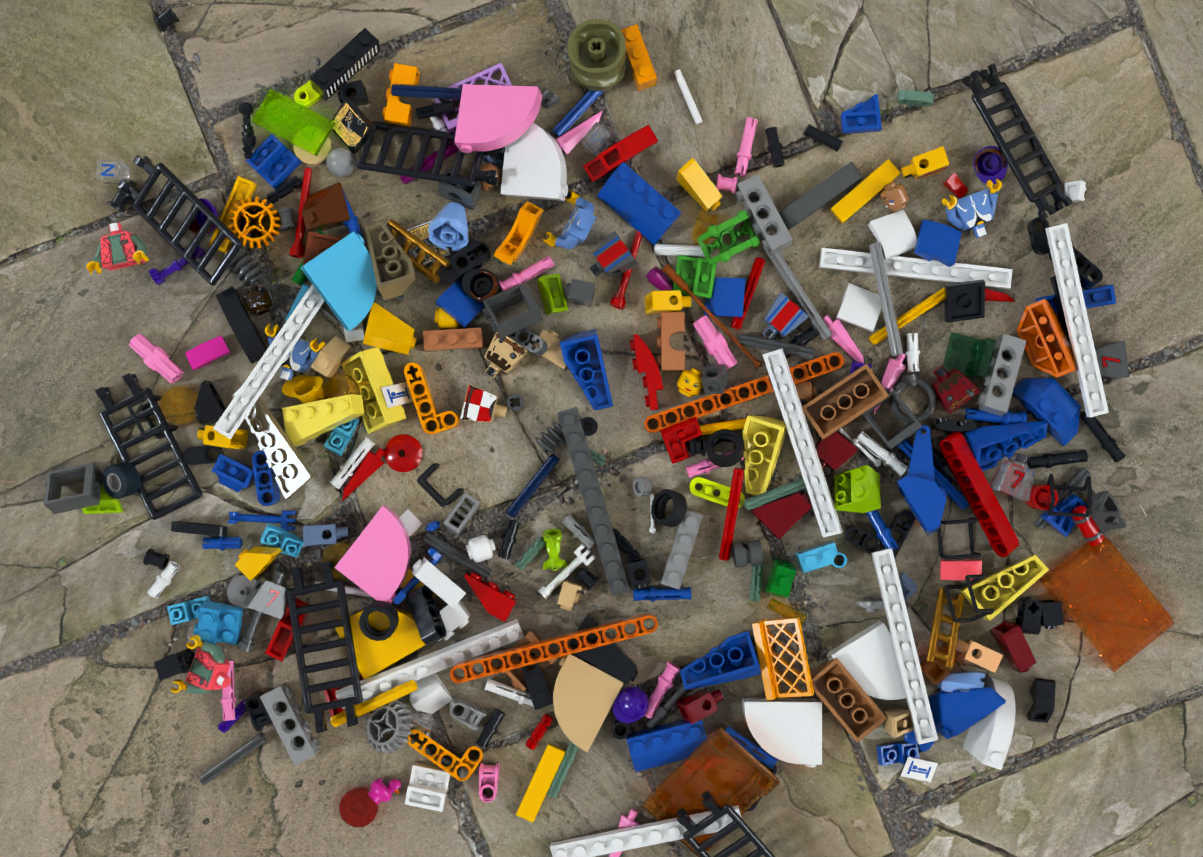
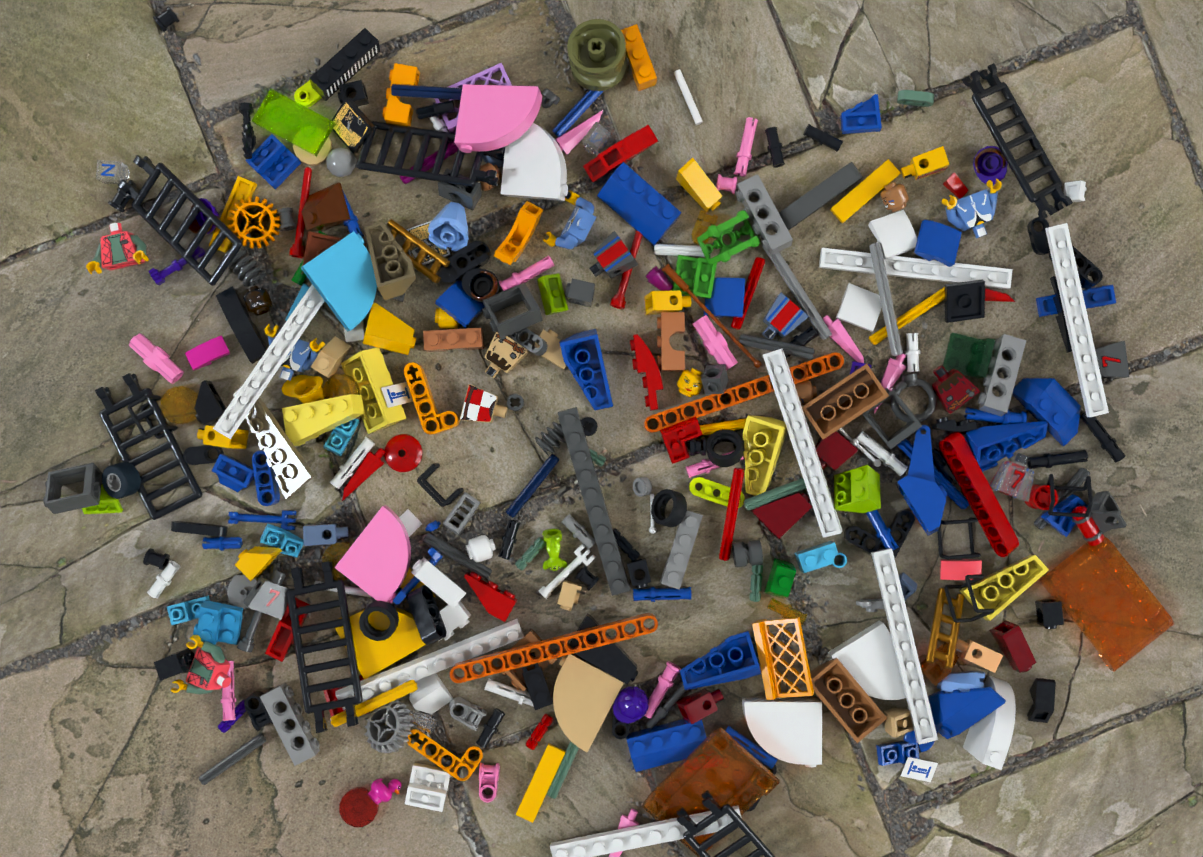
(284, 189): black axle -> none
(1029, 617): black piece -> none
(1046, 340): orange wedge -> none

